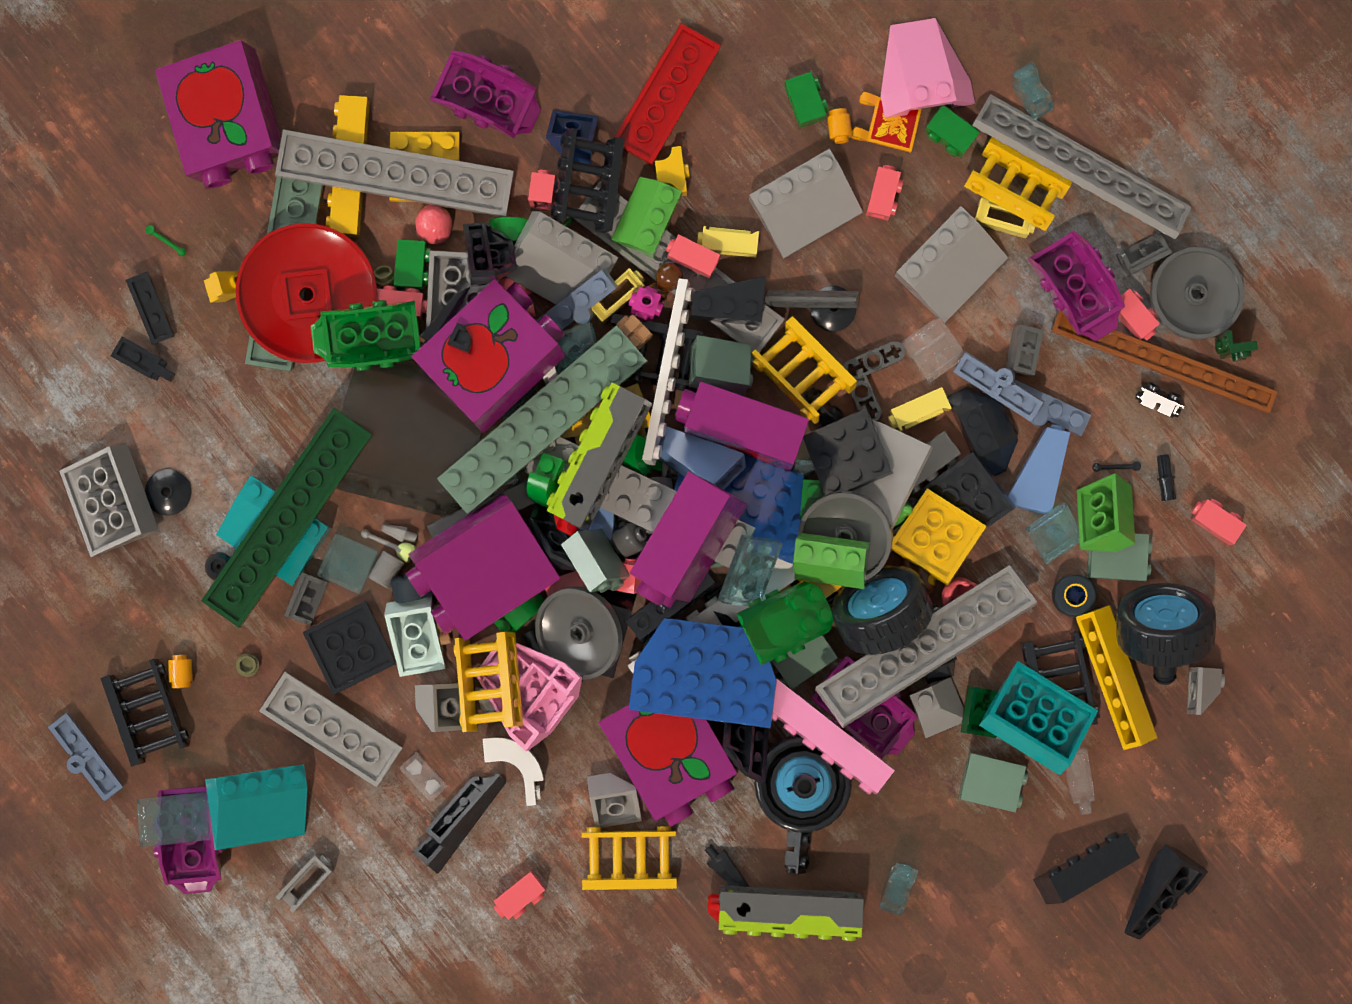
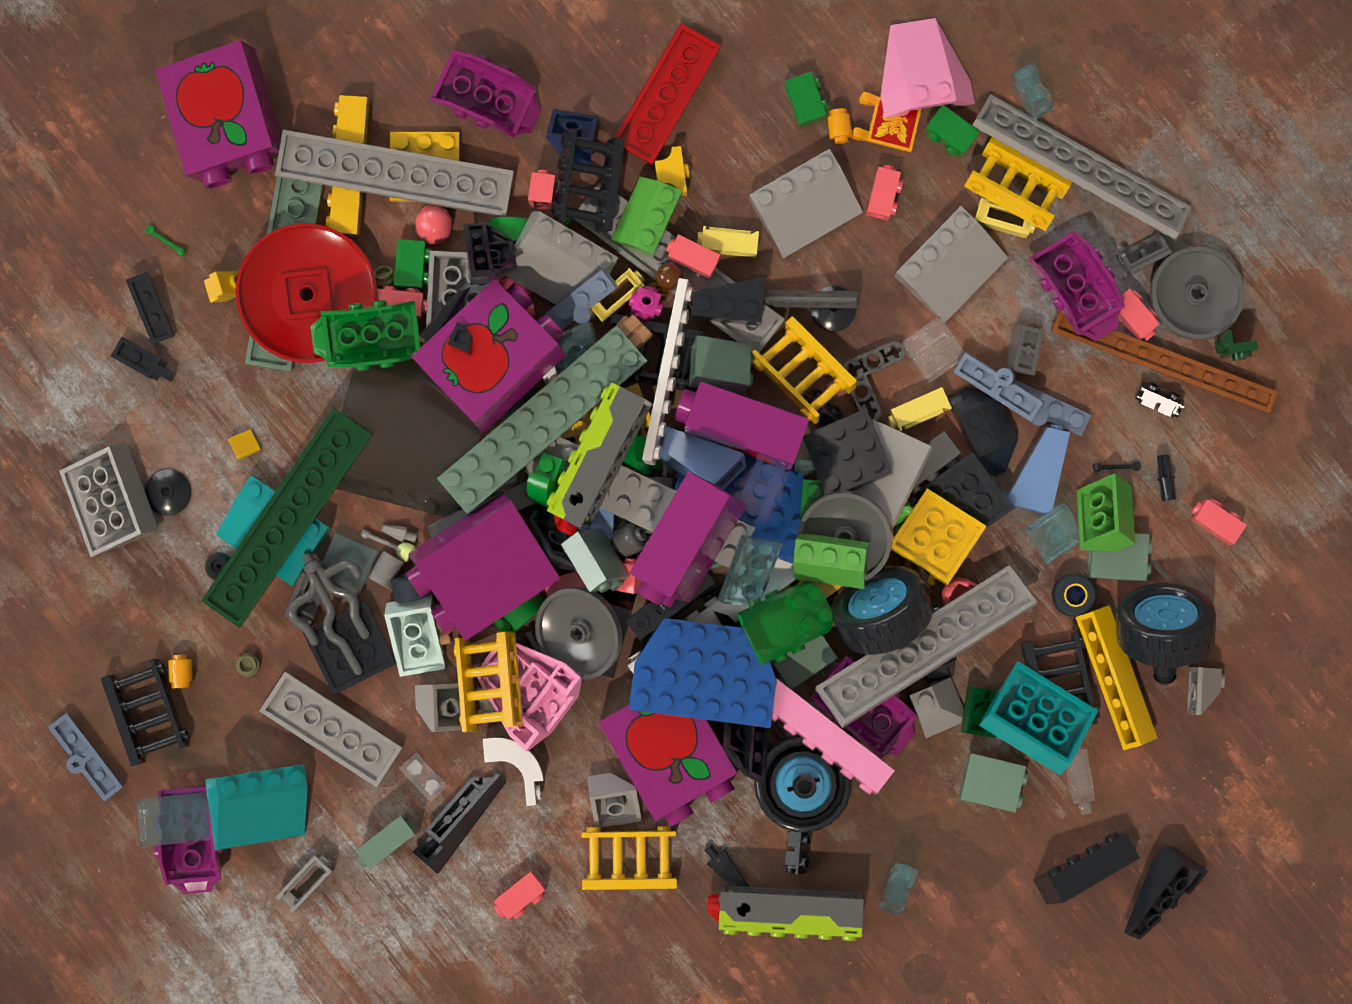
(244, 444): none -> yellow slope
(319, 580): none -> dark grey plant
(386, 841): none -> sand green brick

